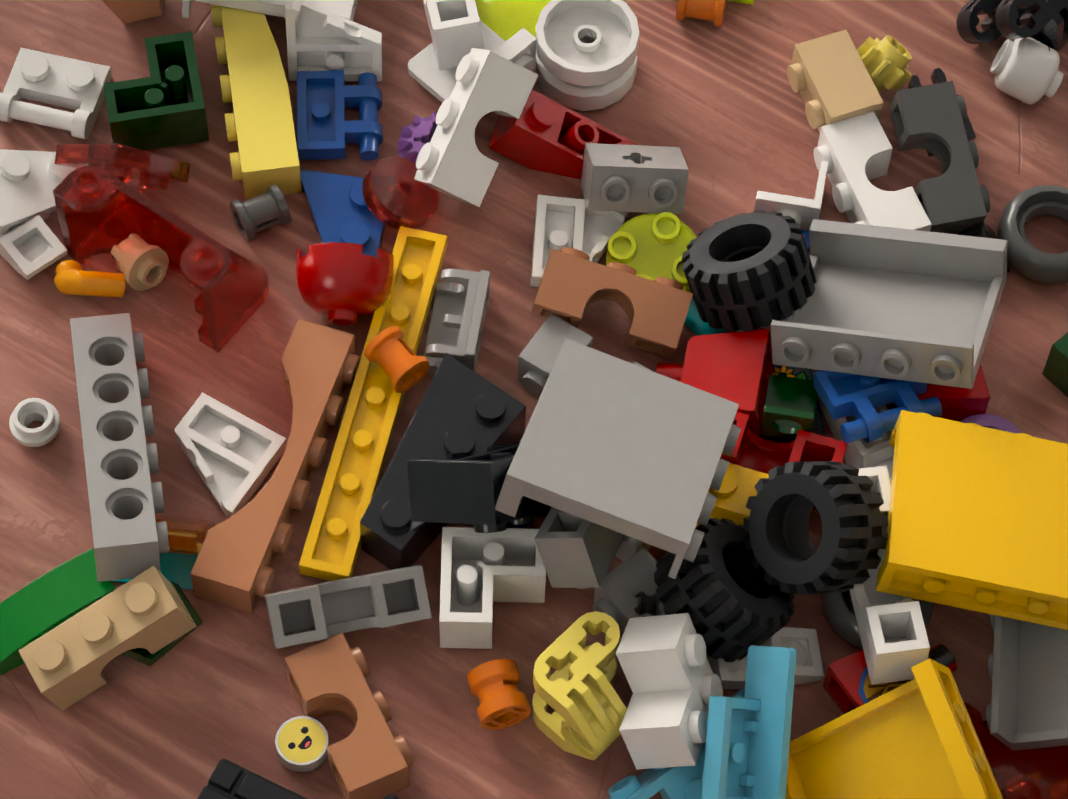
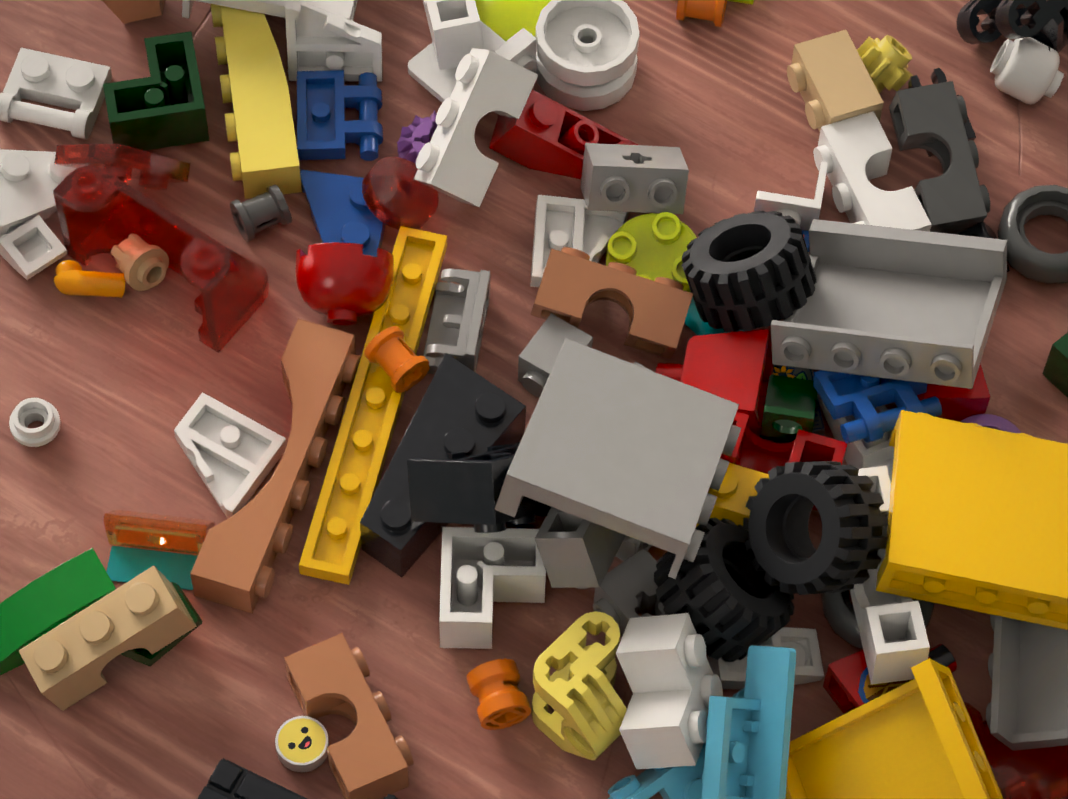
(115, 446): light grey brick -> none
(347, 605): light grey arch -> none

